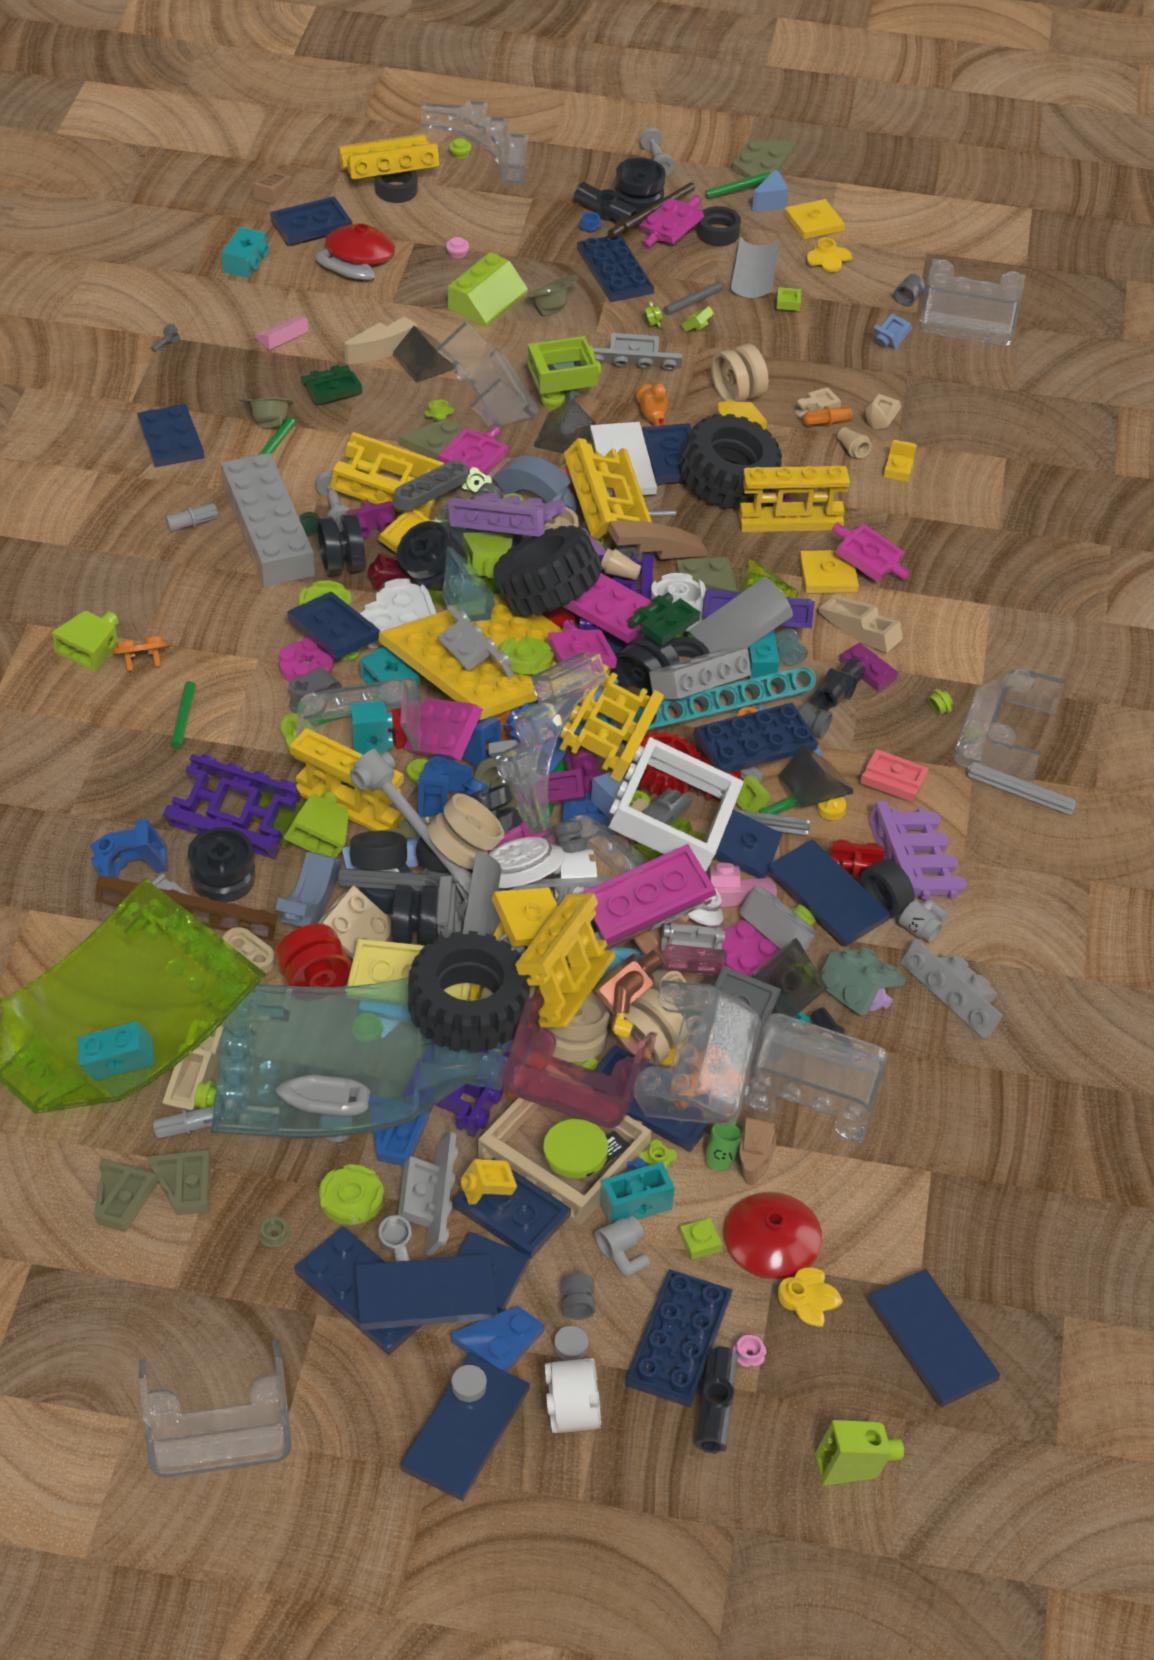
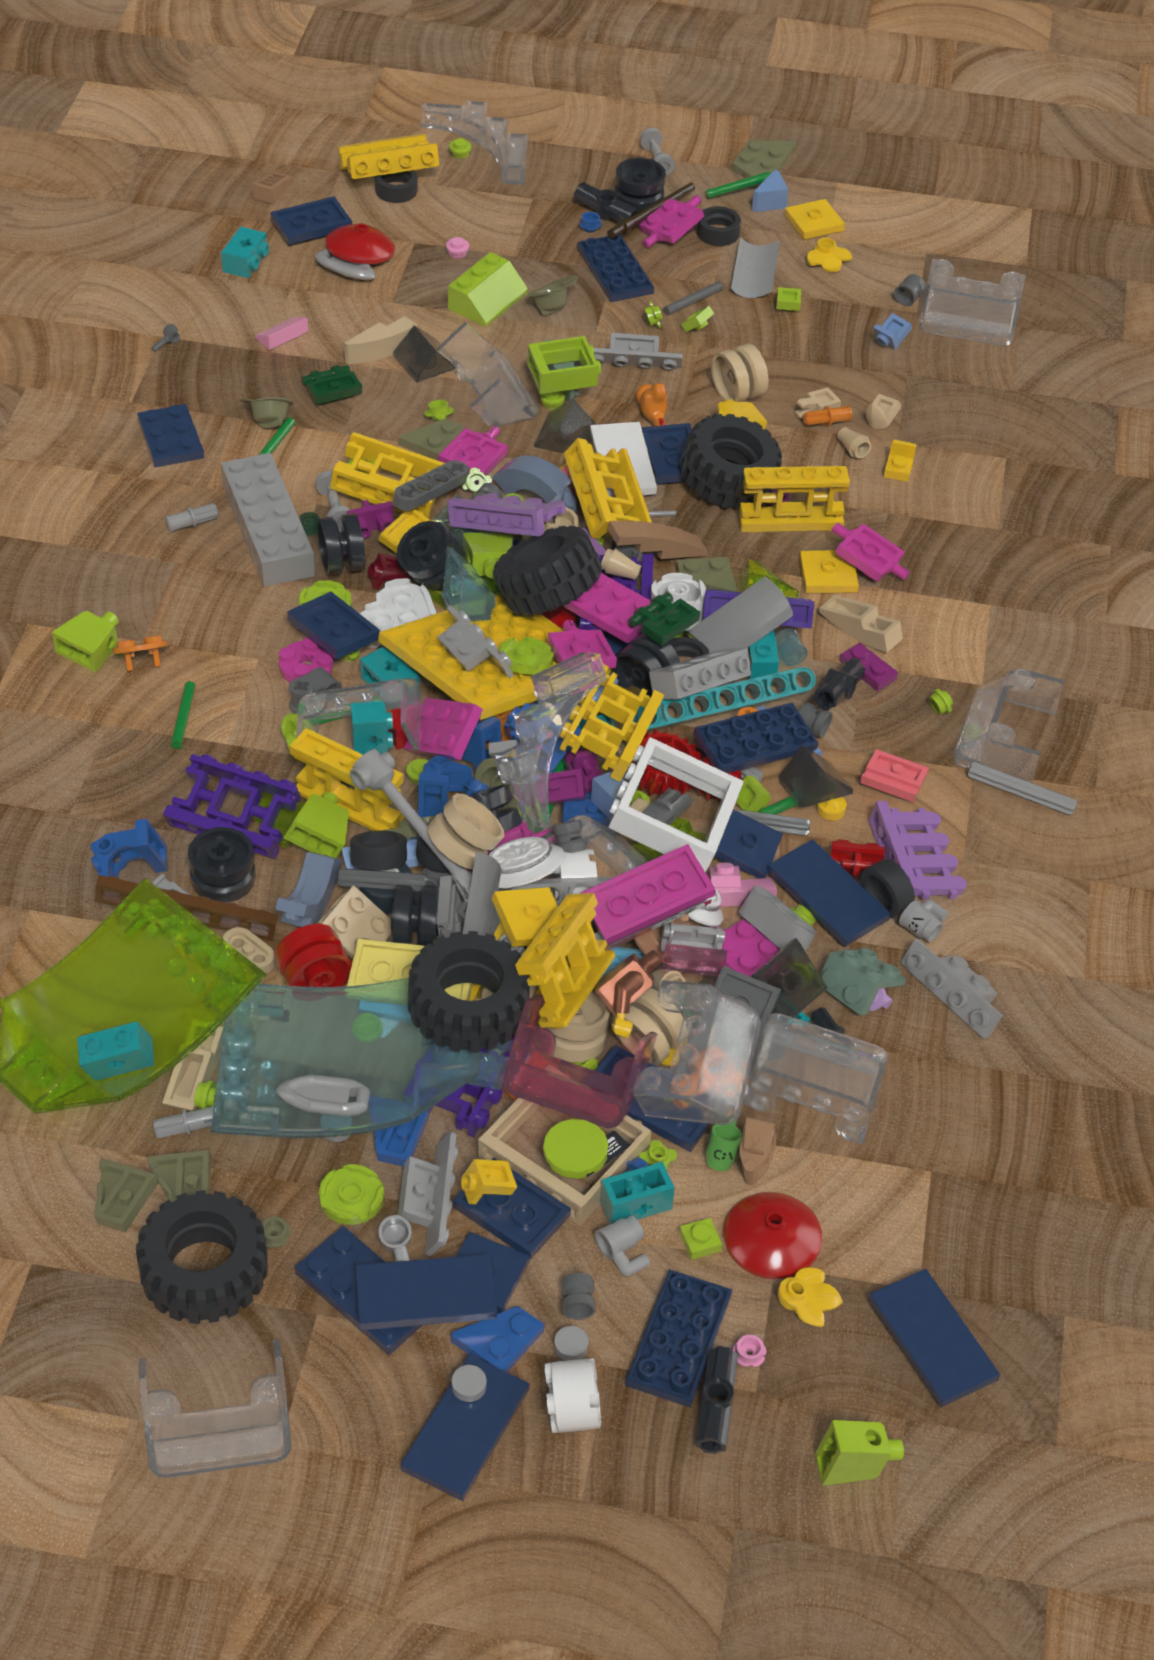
(210, 1292): none -> black tyre

